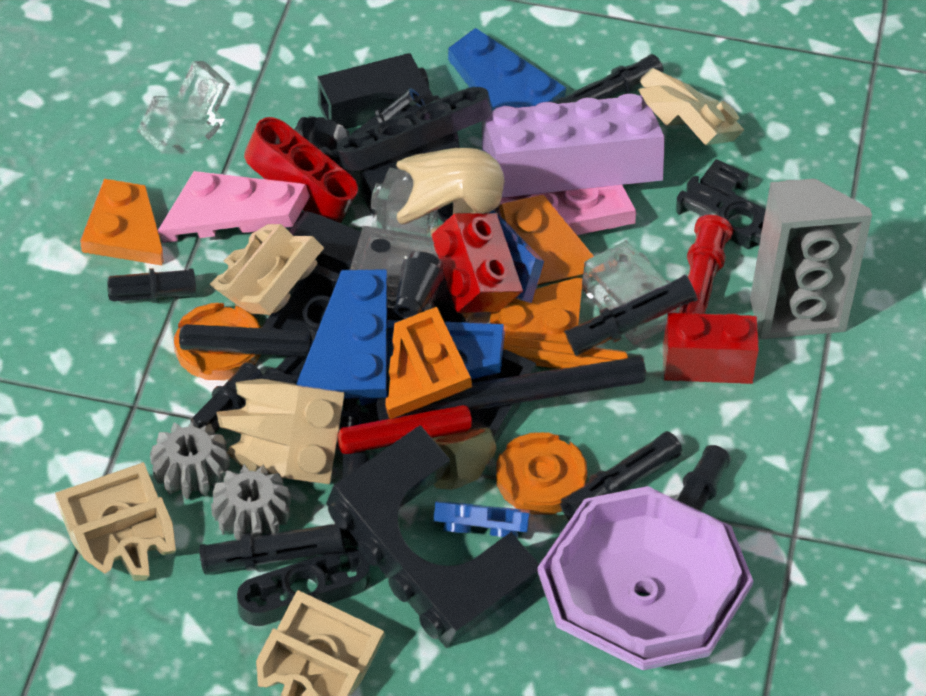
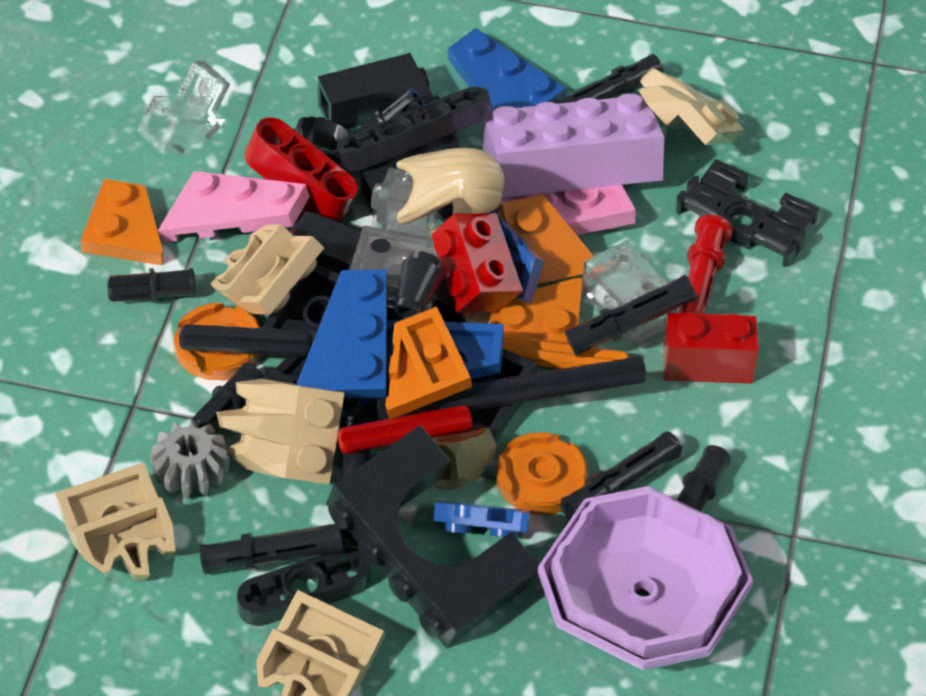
(250, 503): light grey gear -> none
(808, 259): light grey slope -> none

